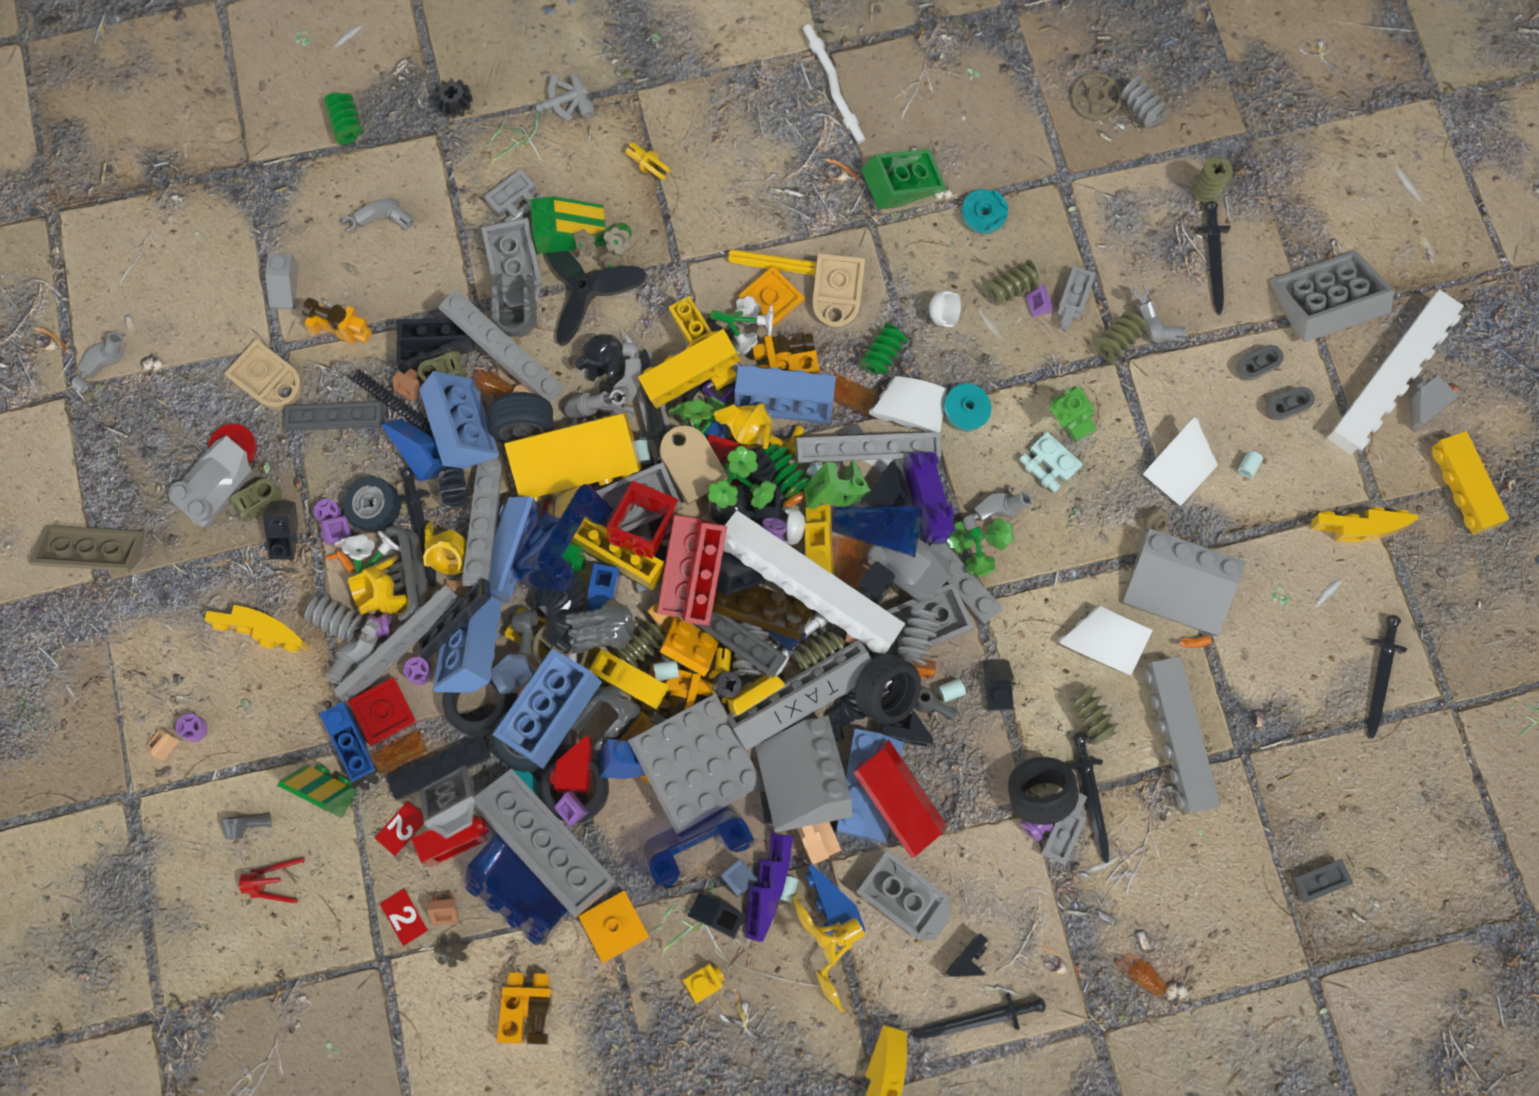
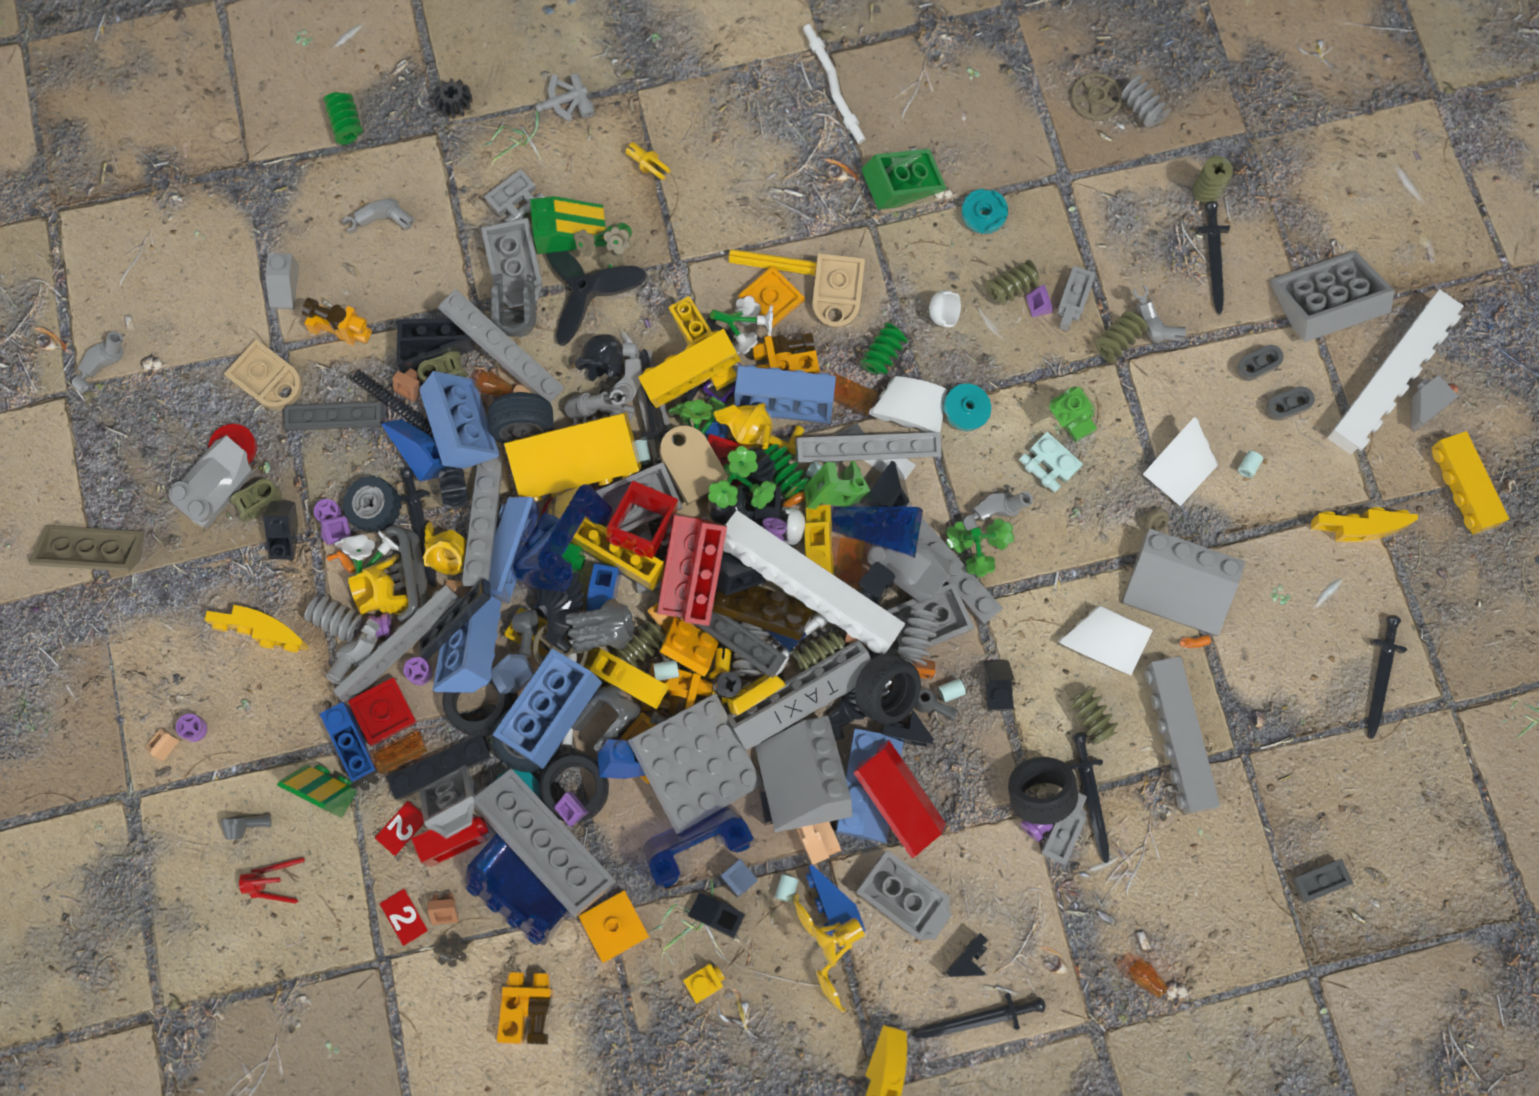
(573, 768): red slope -> none
(765, 897): dark purple slope -> none
(929, 495): dark purple brick -> none

